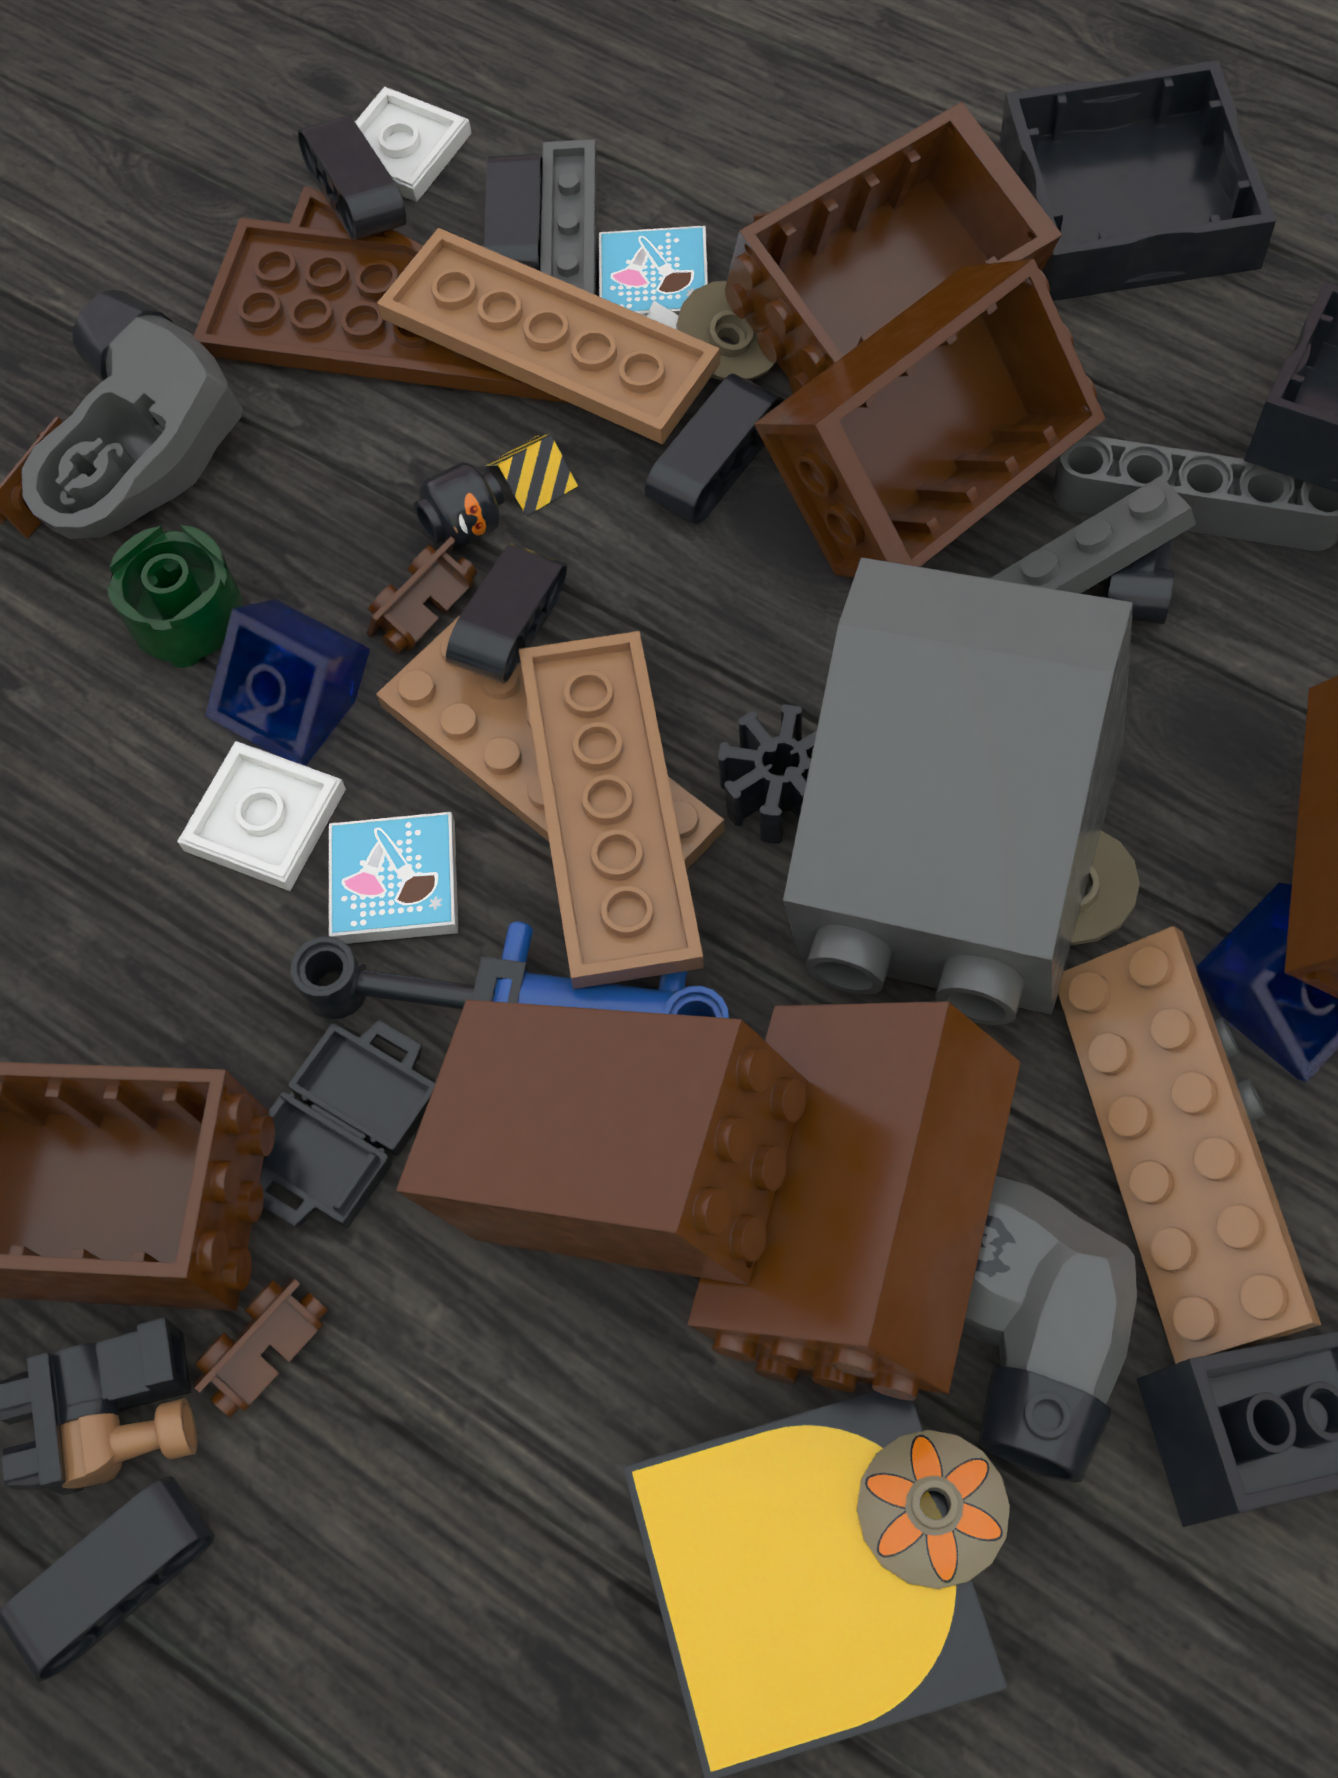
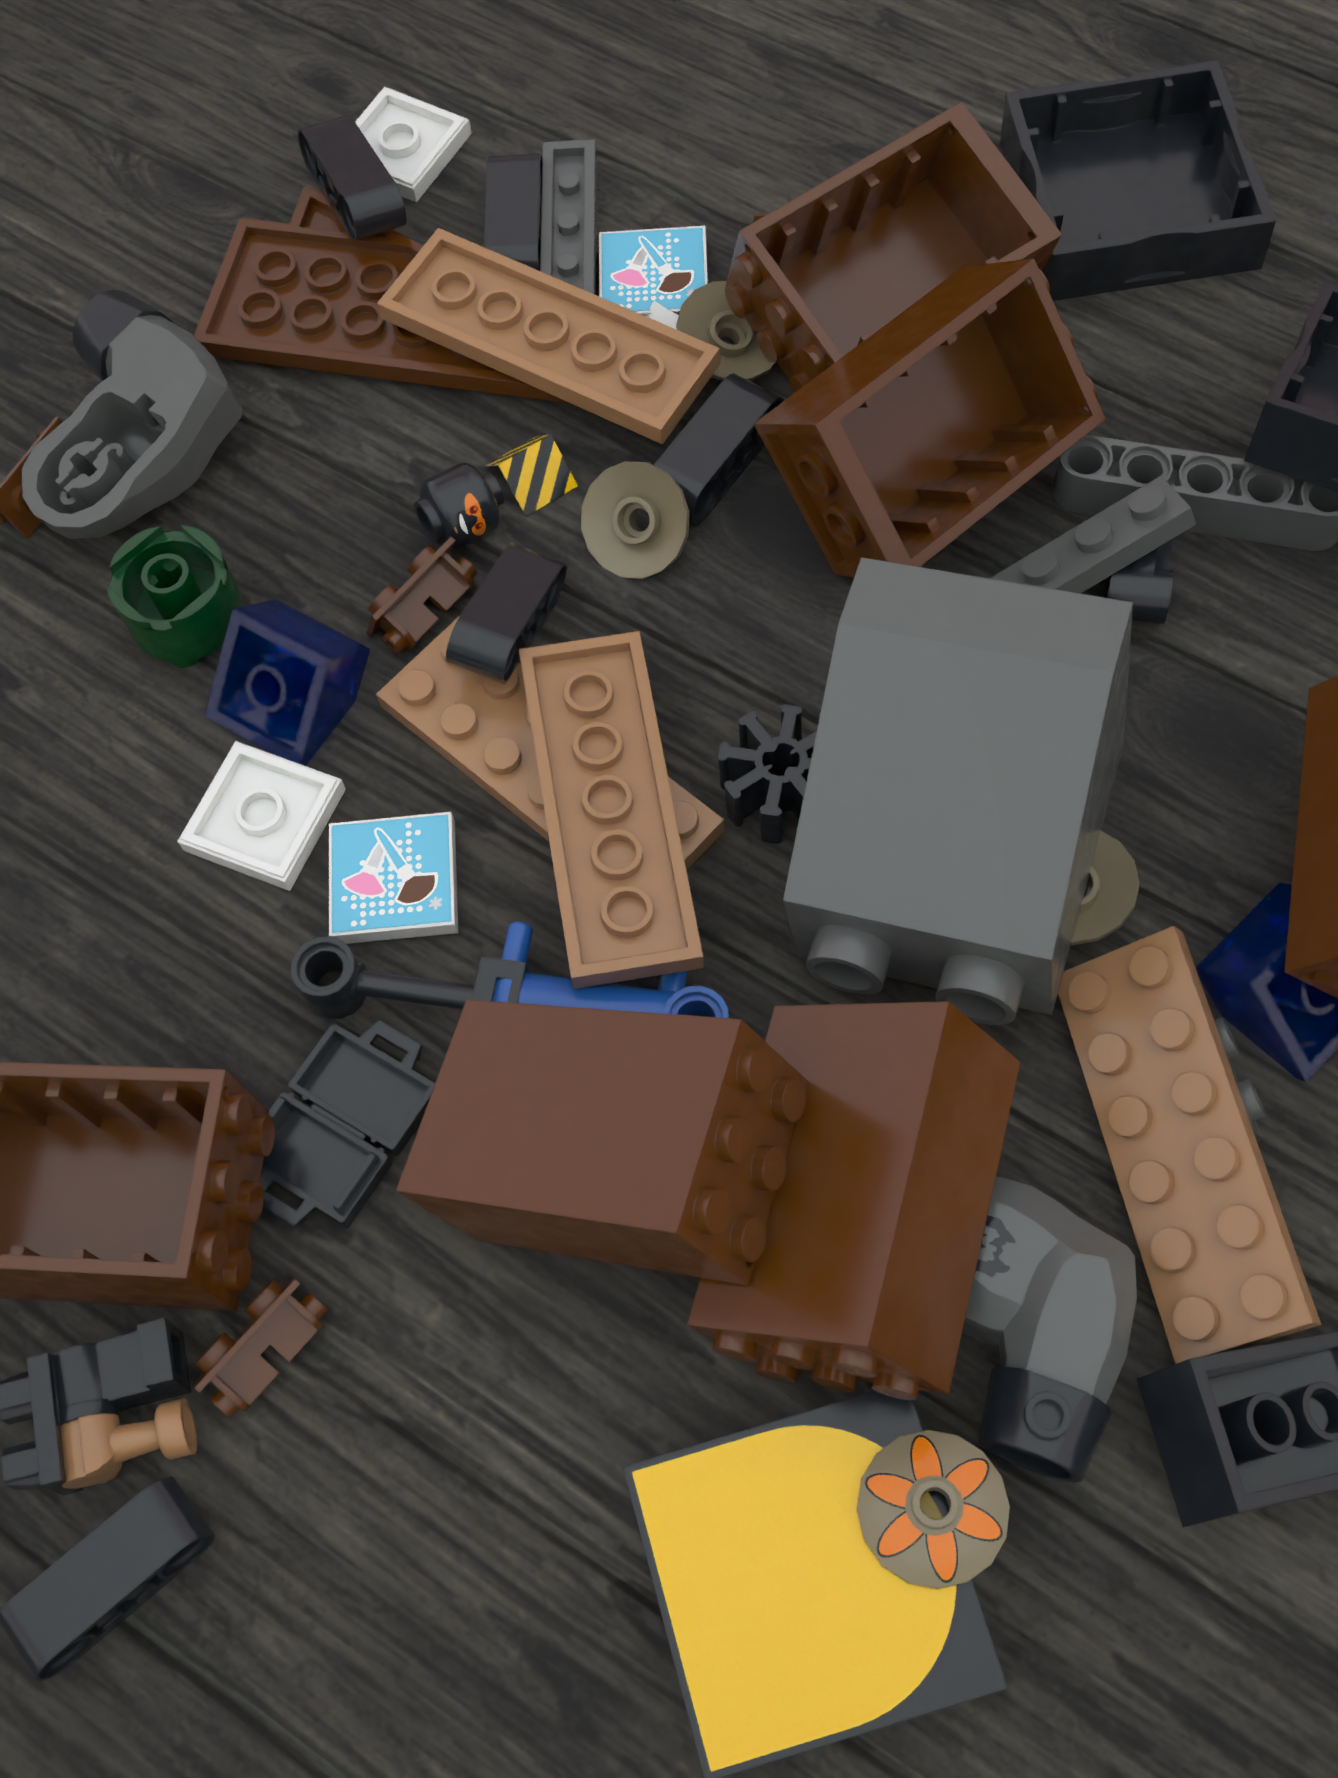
(611, 523): none -> dark tan dish

